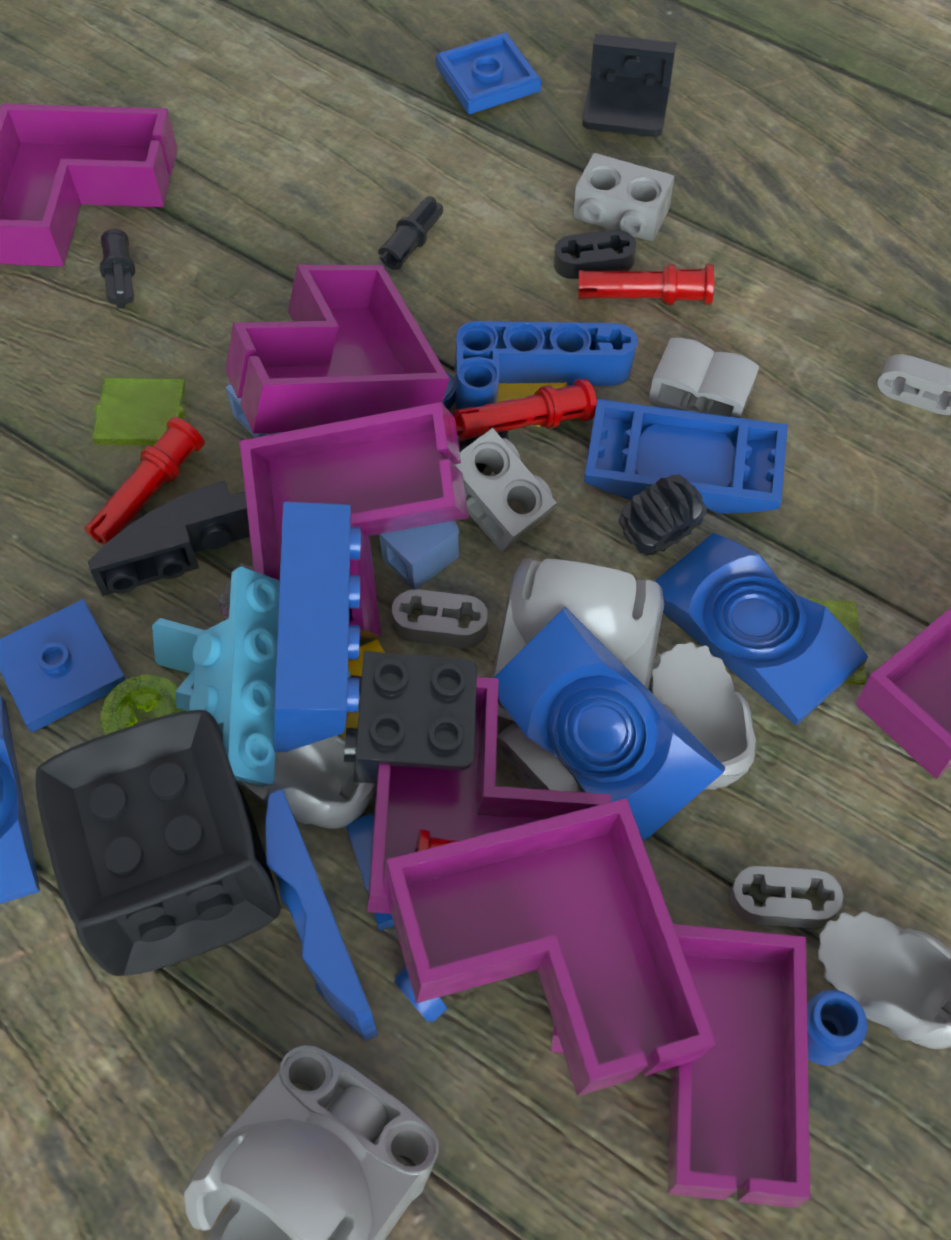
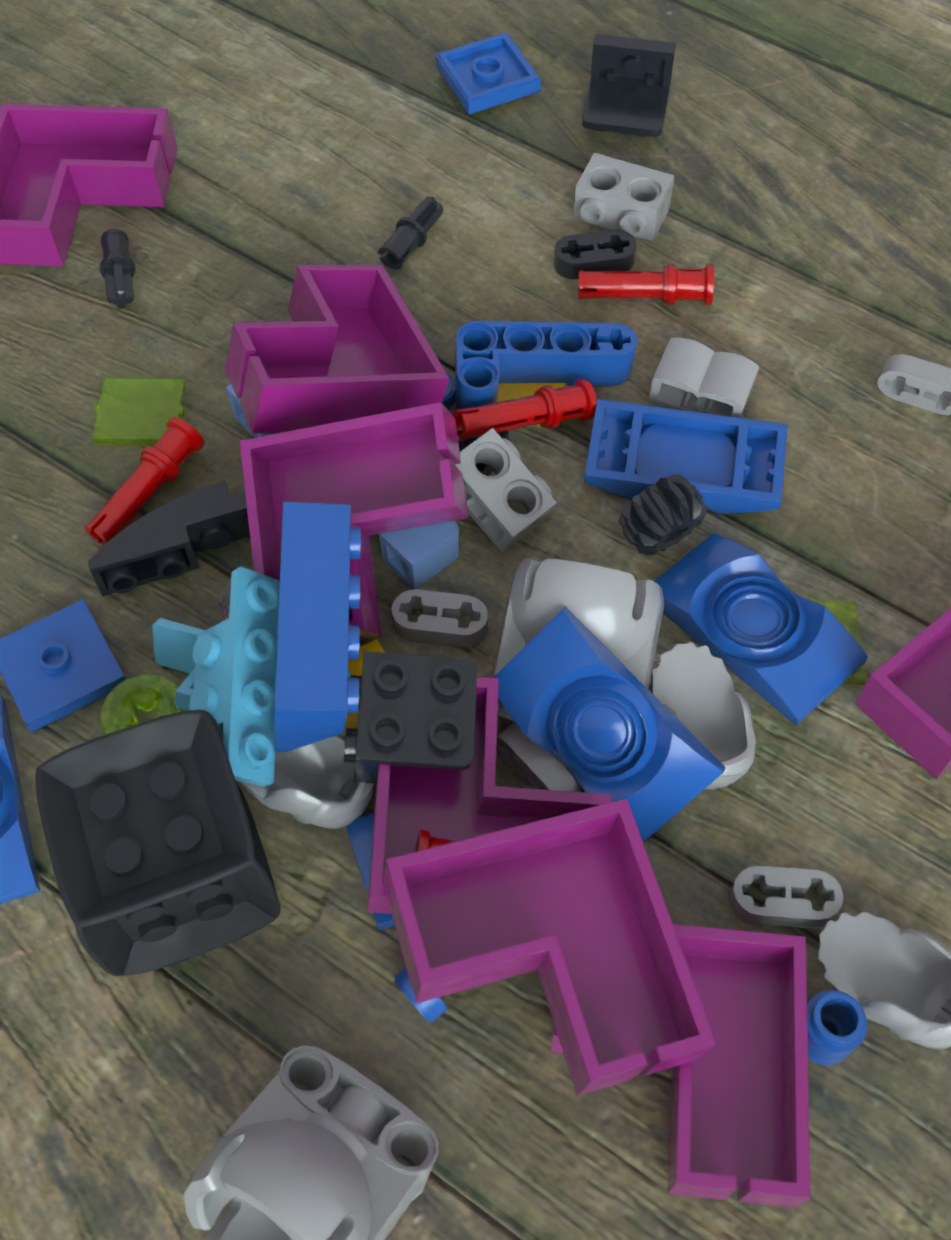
(321, 940): blue slope -> none

